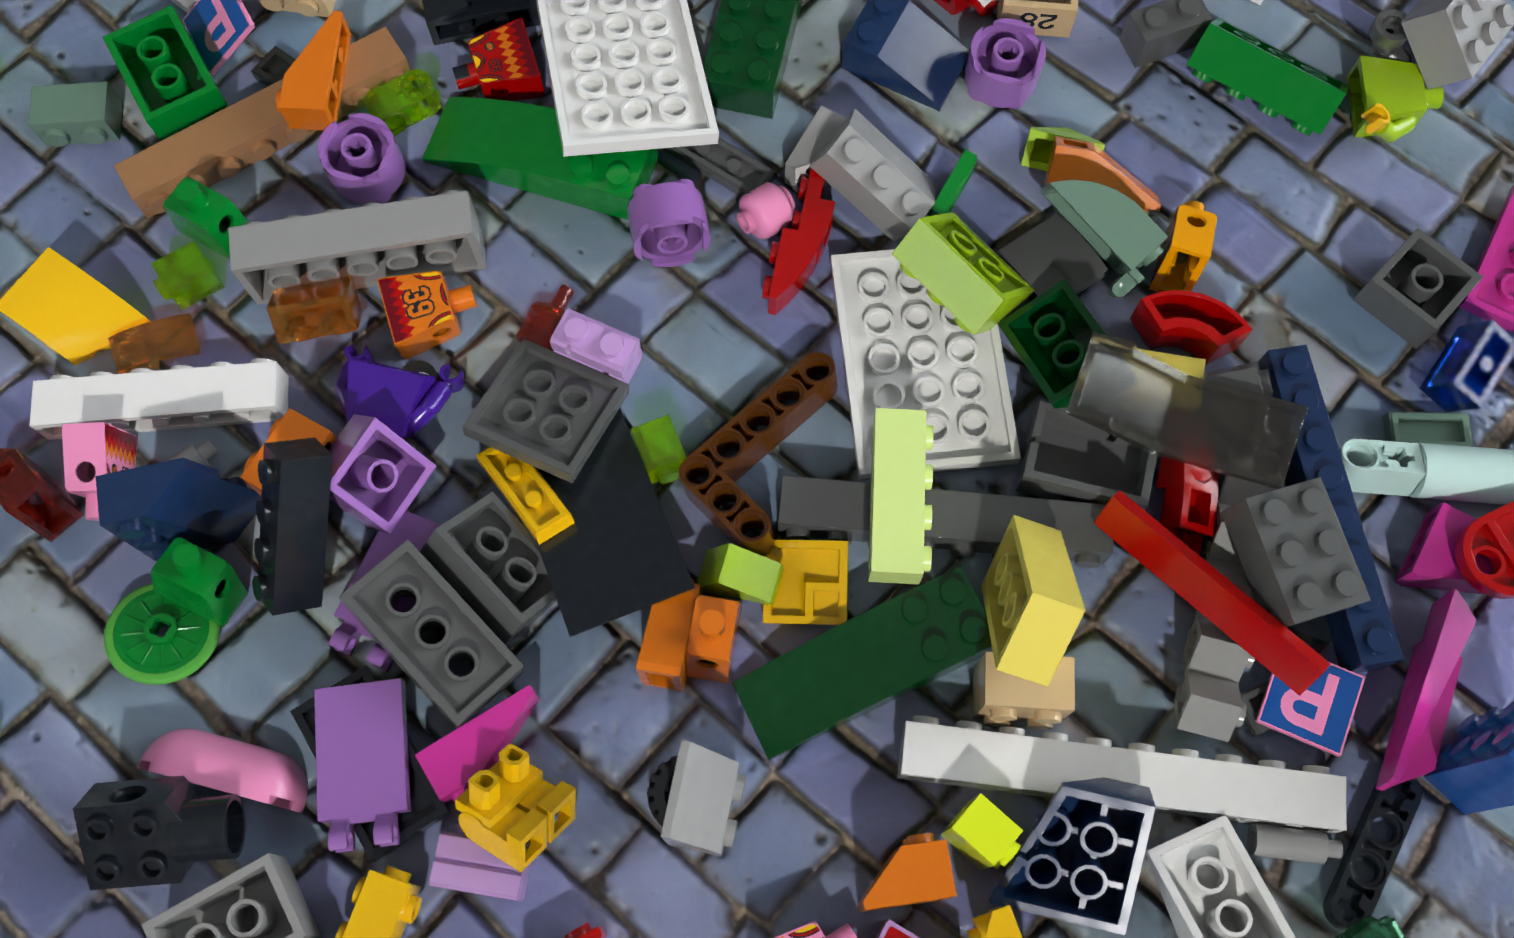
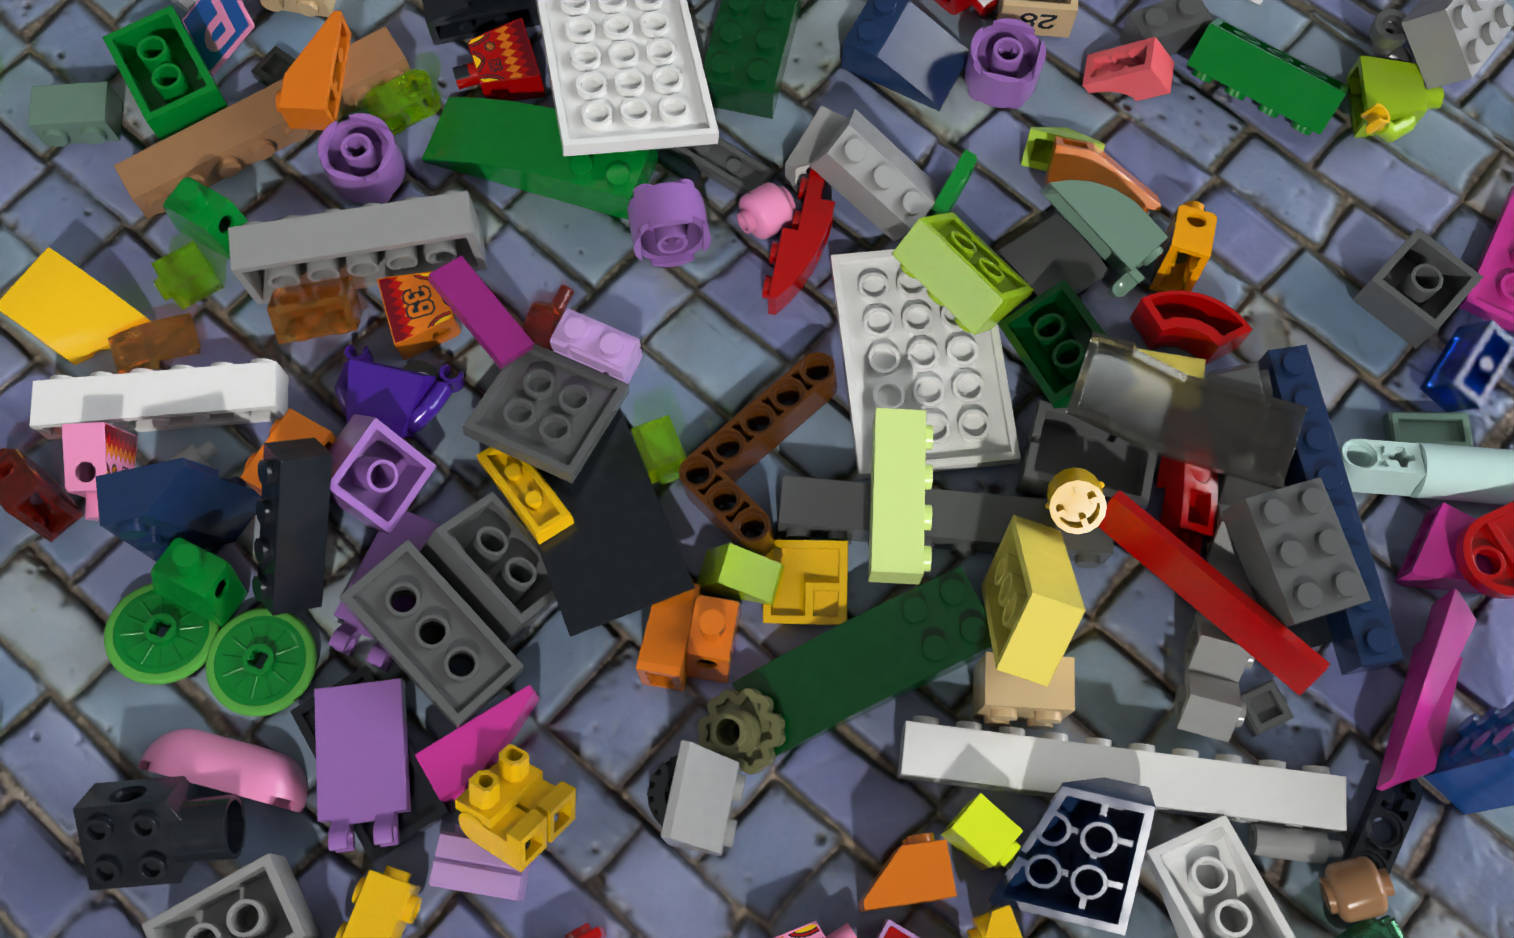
(286, 670): none -> green wheel
(480, 312): none -> magenta tile
(758, 727): none -> olive plant
(1076, 500): none -> yellow piece
(1133, 69): none -> coral arch
(1319, 714): blue piece -> none
(1356, 889): none -> medium nougat head

